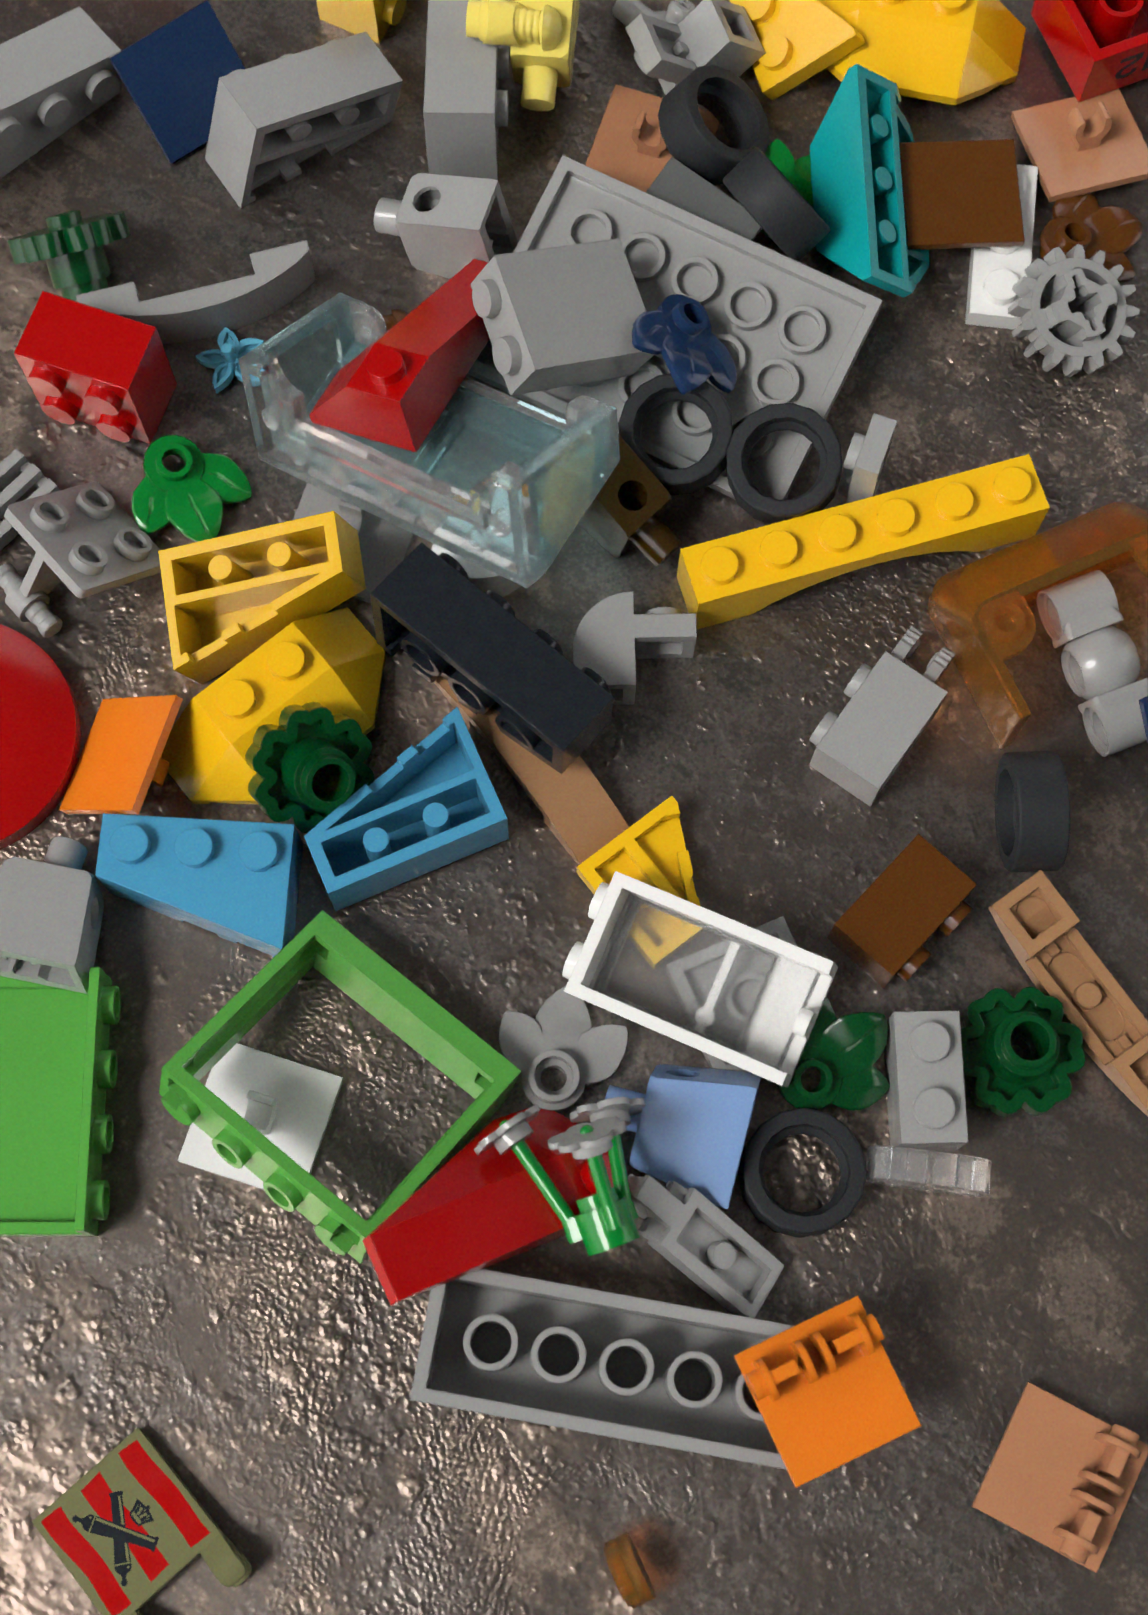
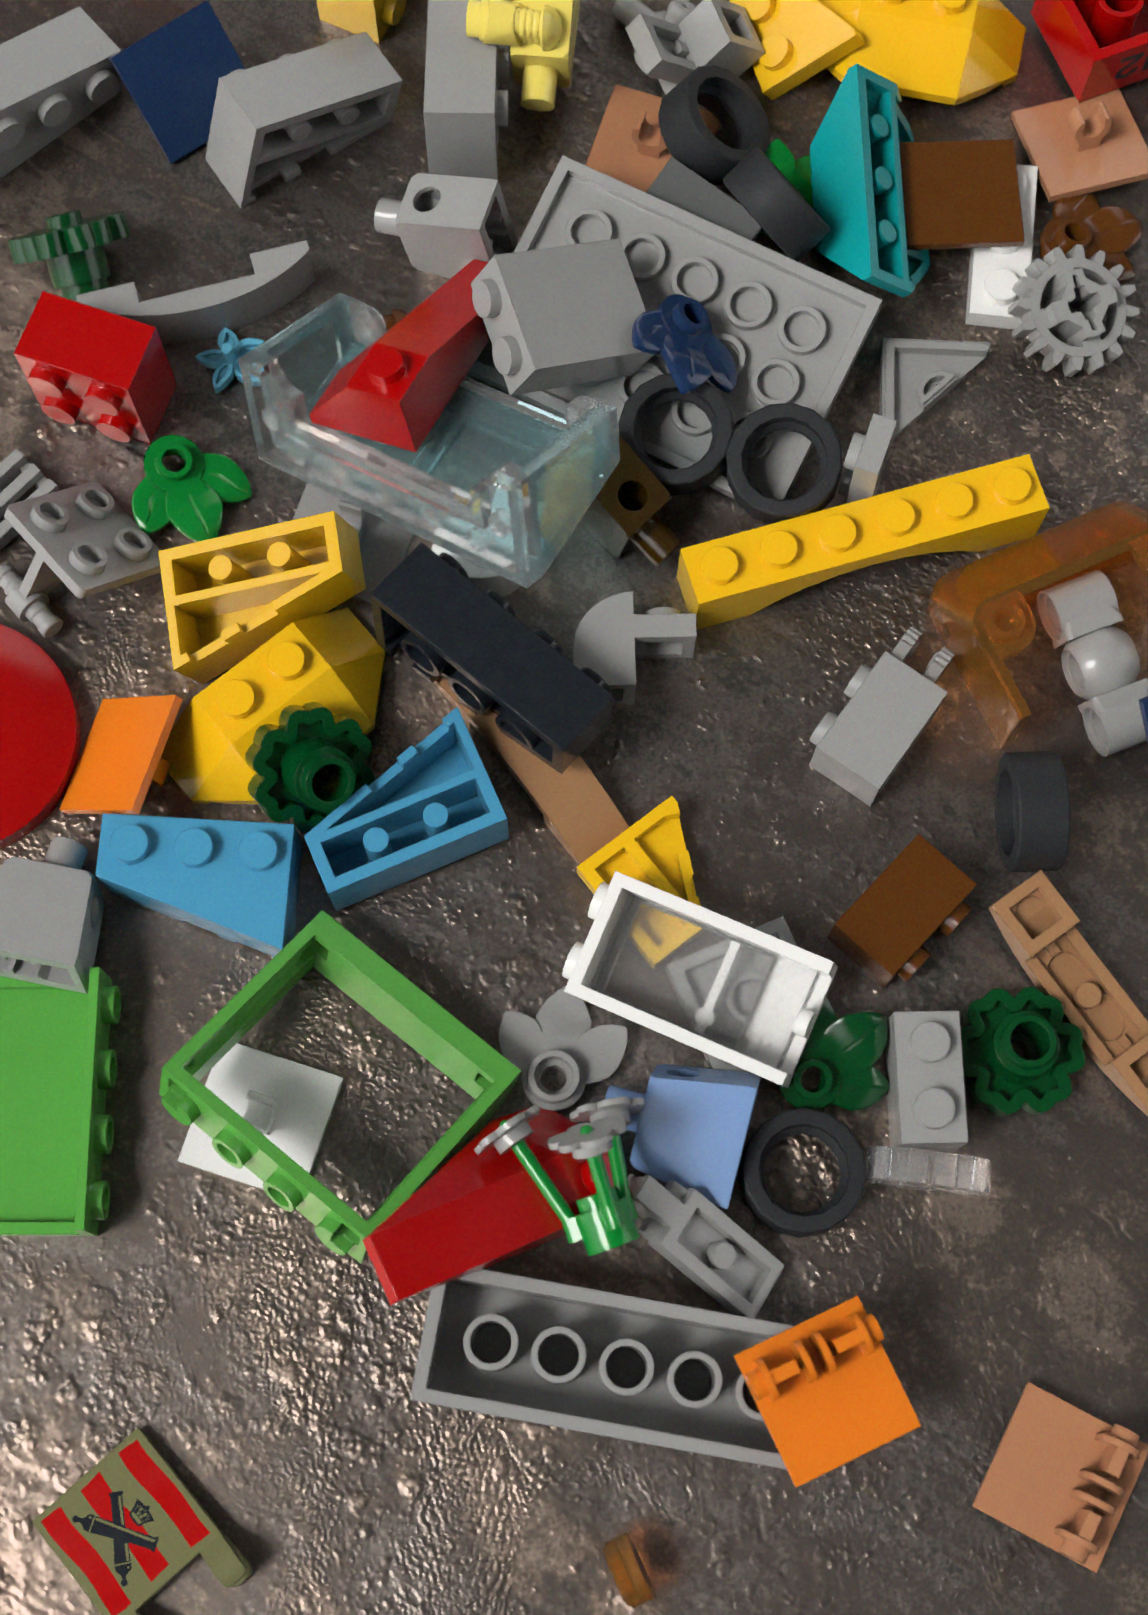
(920, 373): none -> light grey tile

